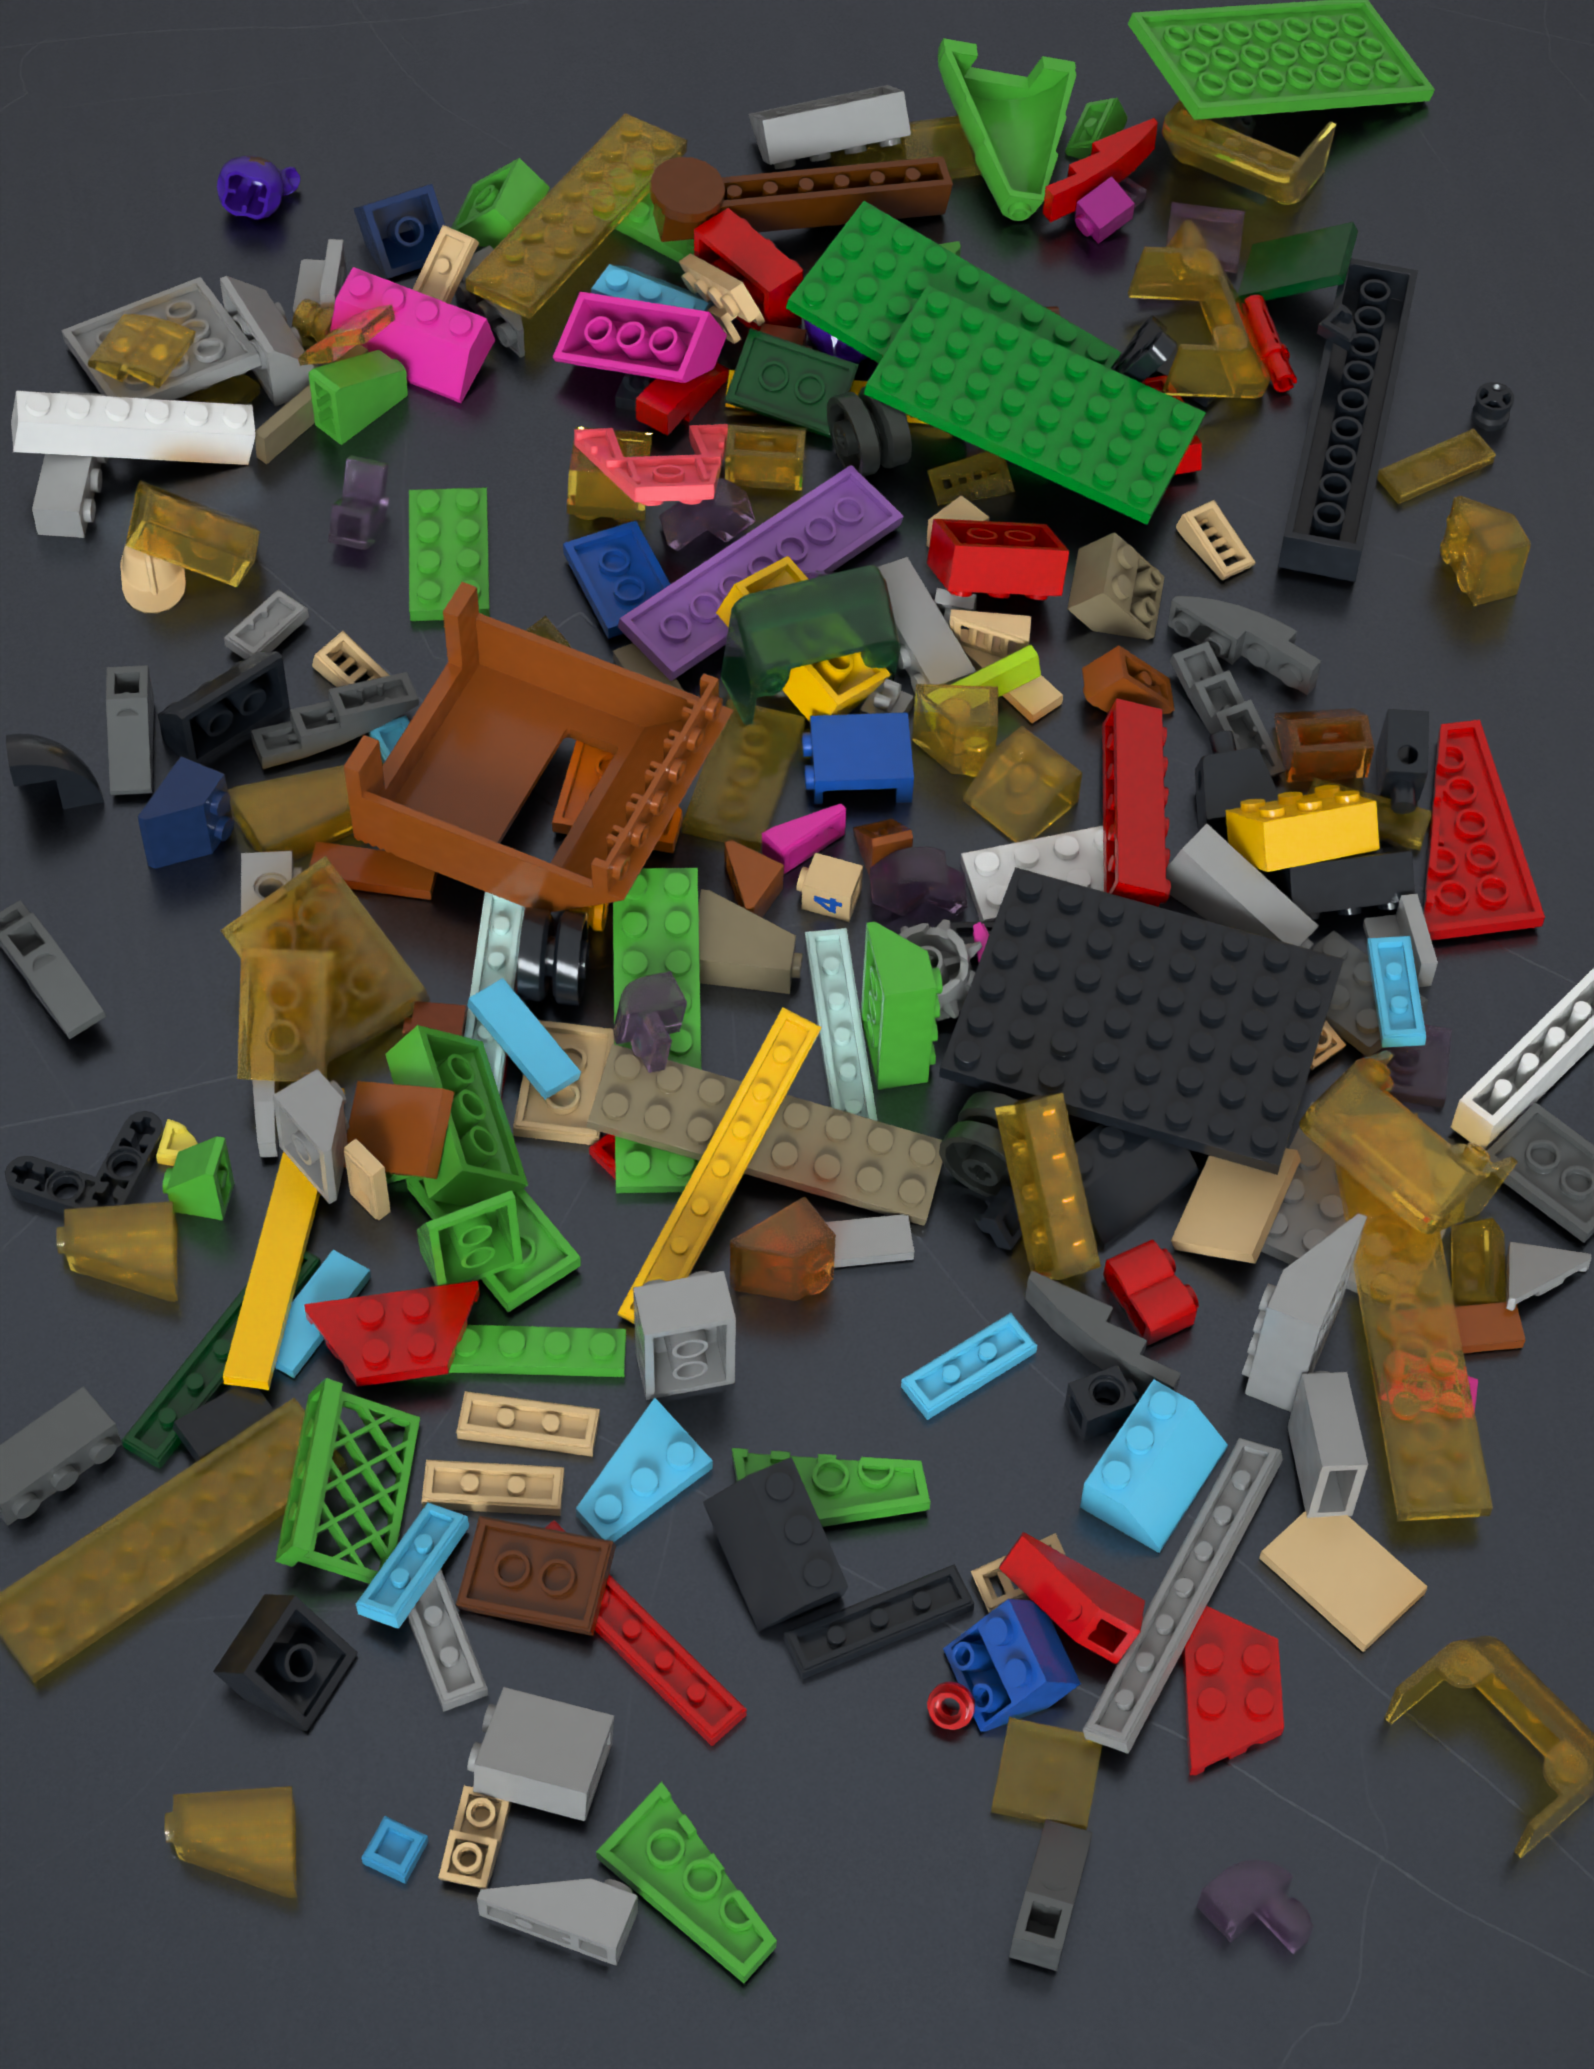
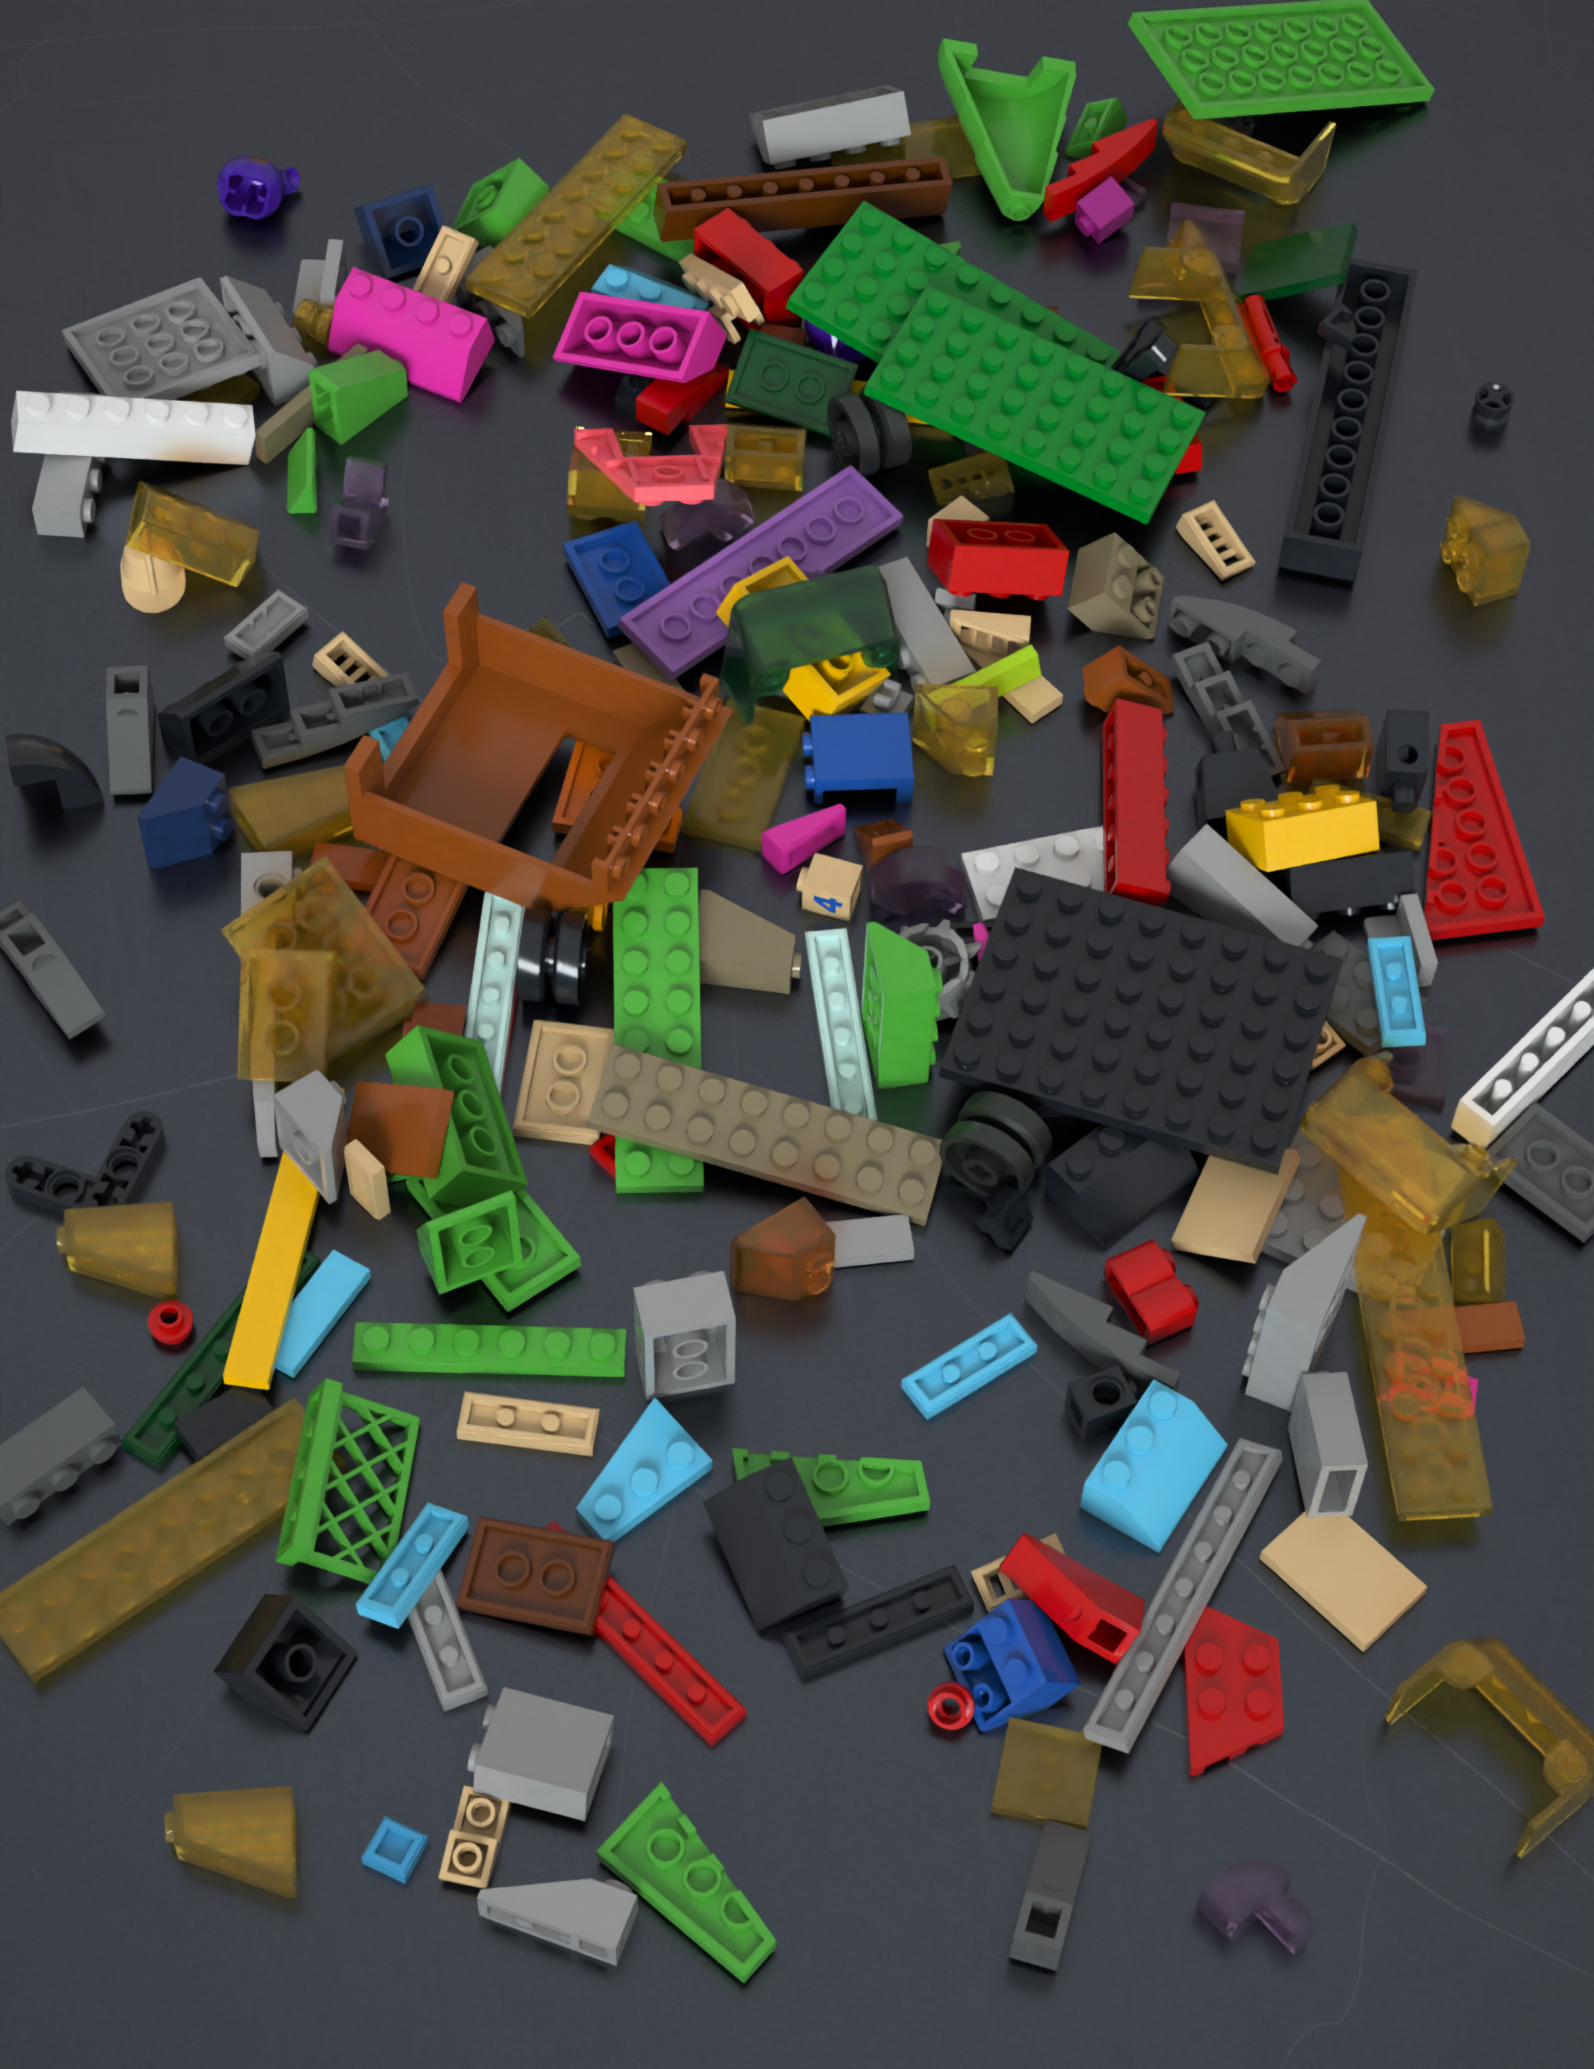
(143, 348): clear yellow slope -> none
(173, 1332): none -> red plate
(174, 1139): light yellow tile -> none
(201, 1180): bright green slope -> none
(303, 475): none -> bright green slope
(349, 333): slope -> none
(396, 1332): red wing -> none
(414, 910): none -> dark orange tile
(447, 548): bright green plate -> none
(494, 1487): tan tile -> none
(523, 1038): medium azure tile -> none
(647, 1015): clear purple brick -> none
(687, 189): reddish brown tile -> none
(728, 1153): yellow tile -> none
(753, 877): dark orange slope -> none
(1024, 786): clear yellow slope -> none
(1047, 1186): clear yellow brick -> none
(1436, 466): clear yellow tile -> none
(1538, 1270): light grey tile -> none

